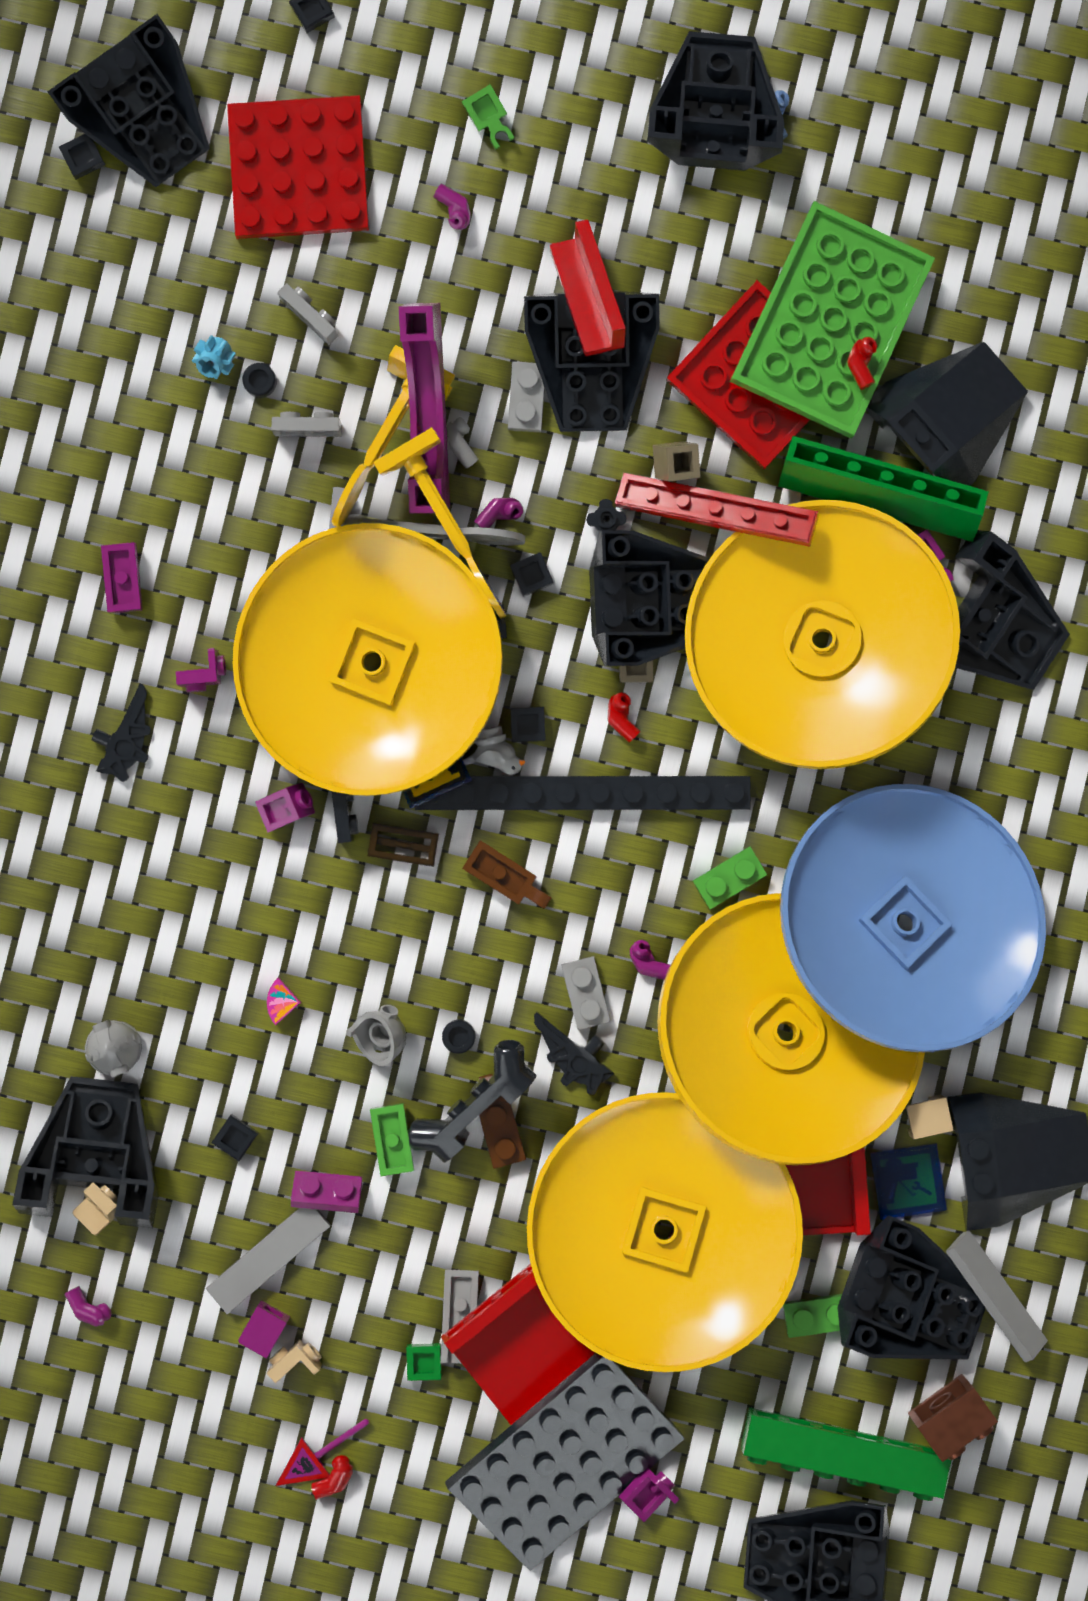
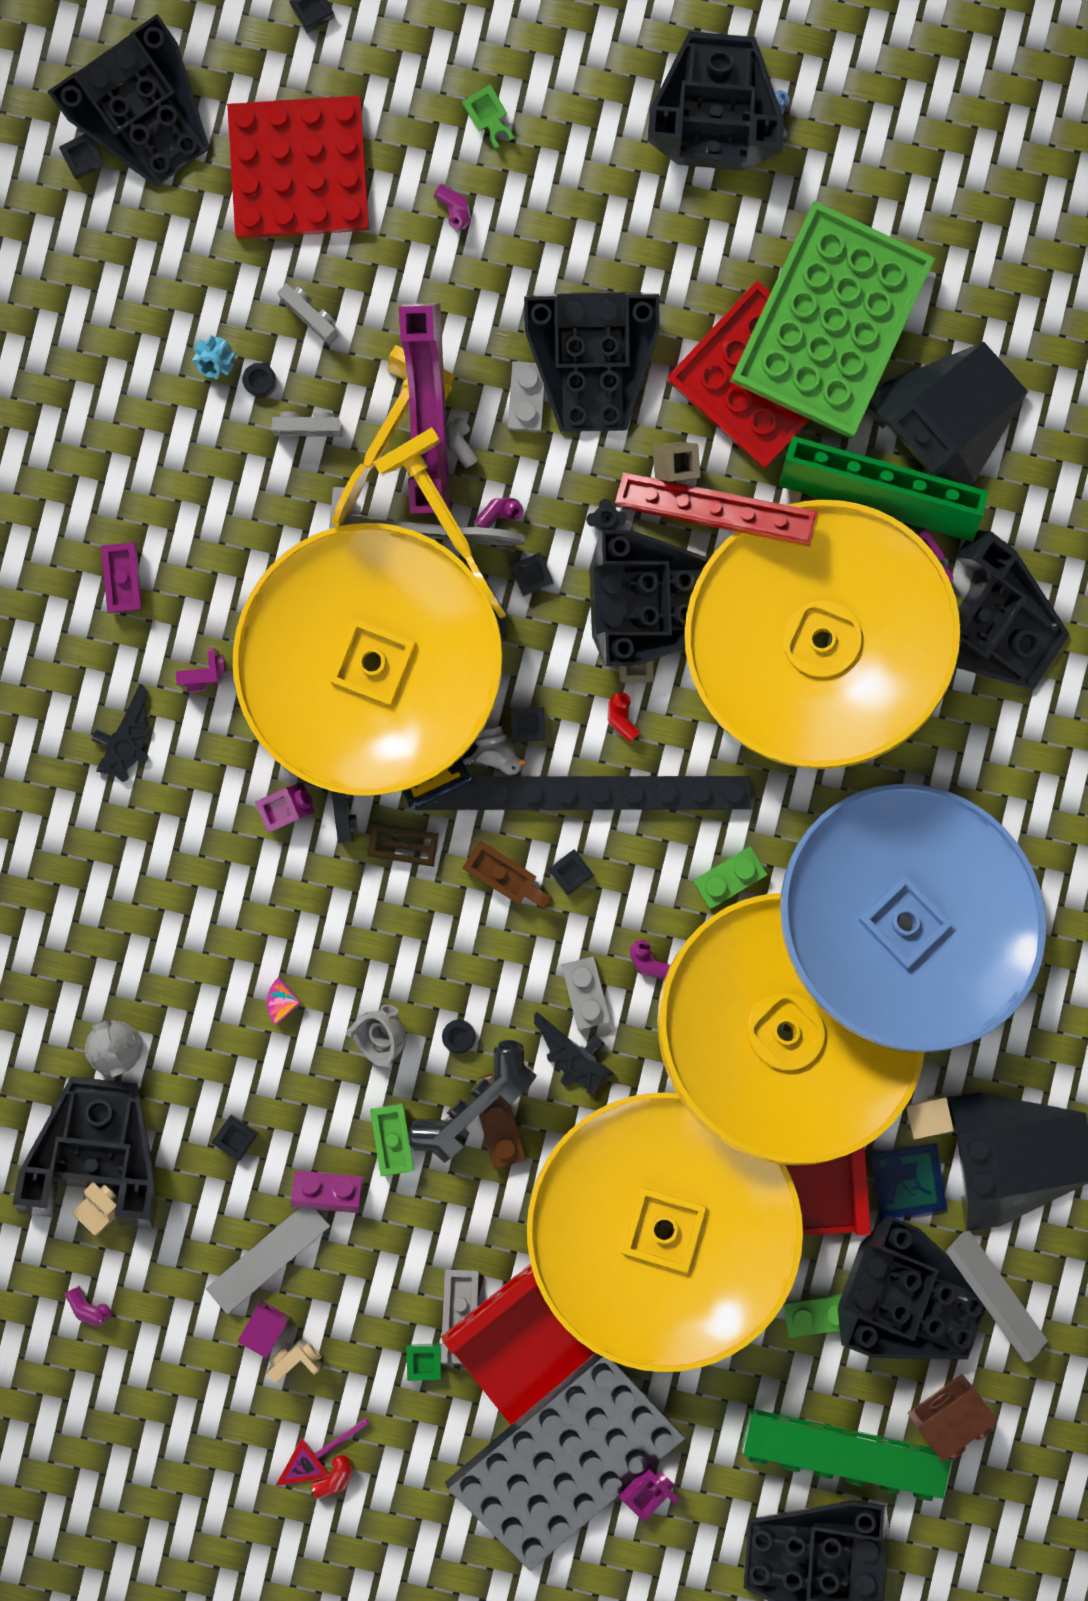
(570, 872): none -> black tile
(588, 292): red panel -> none
(859, 360): red arm -> none

